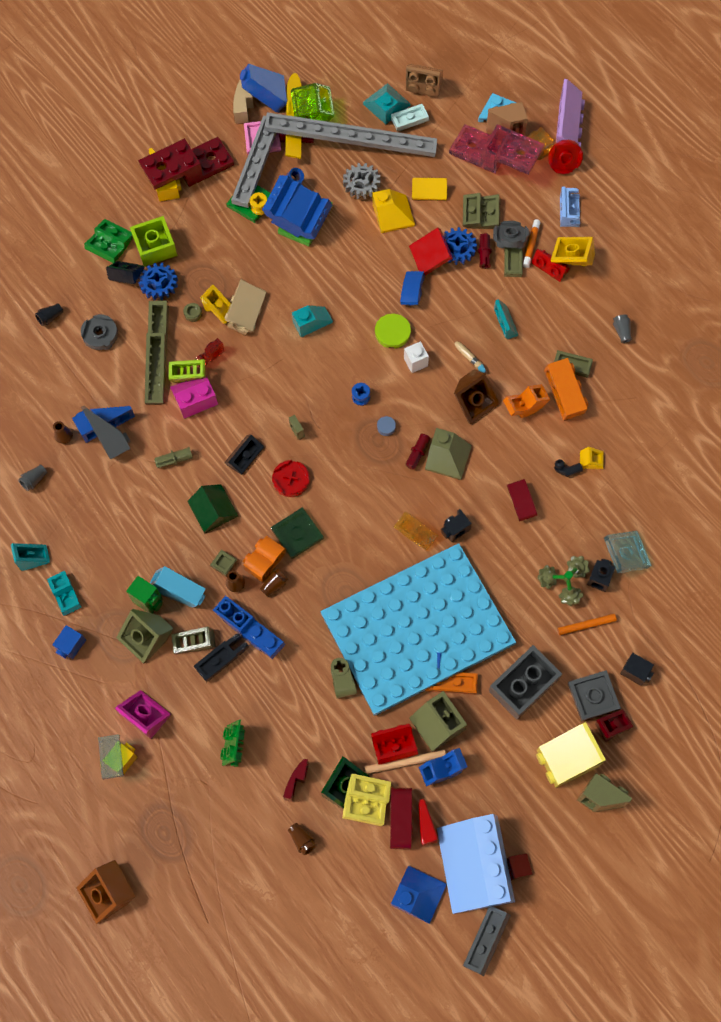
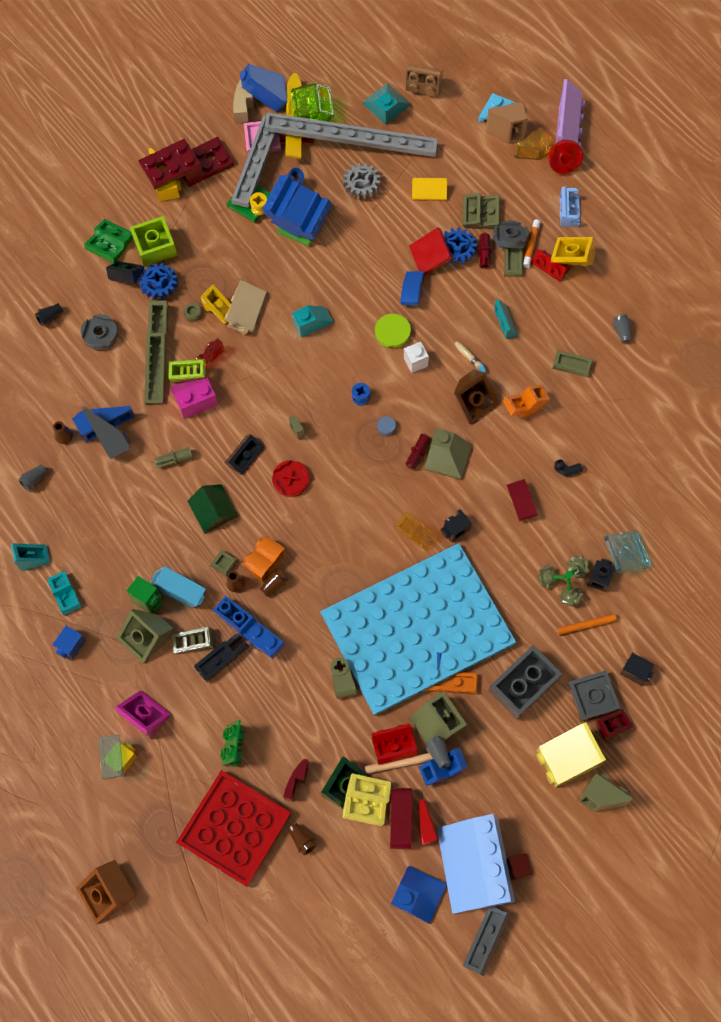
(233, 828): none -> red plate
(297, 533): clear green tile -> none
(392, 210): yellow slope -> none
(409, 117): light aqua plate -> none
(437, 749): none -> dark grey cone
(496, 149): clear pink bracket -> none
(566, 389): orange brick -> none
(591, 458): yellow slope -> none

